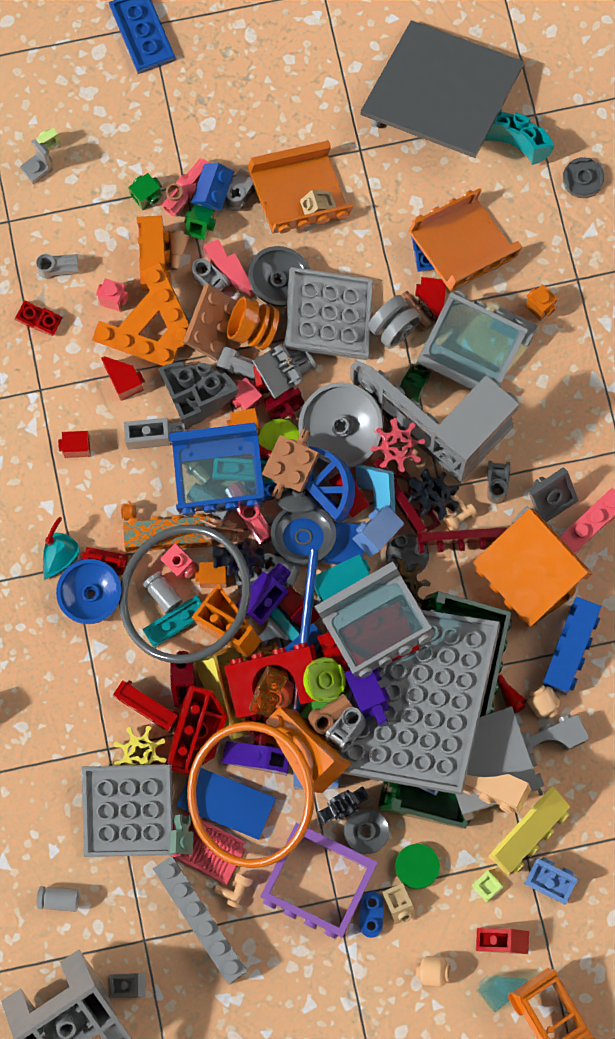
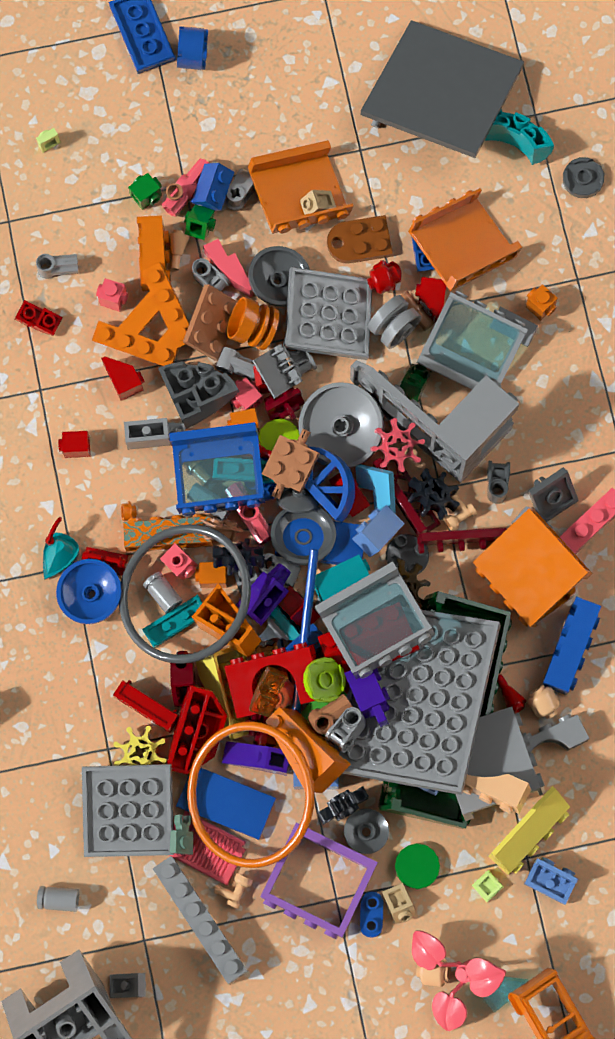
(39, 164): light grey bracket -> none
(192, 48): none -> blue brick
(362, 240): none -> dark orange plate
(384, 276): none -> red head
(481, 973): none -> coral plant
(502, 940): red slope -> none

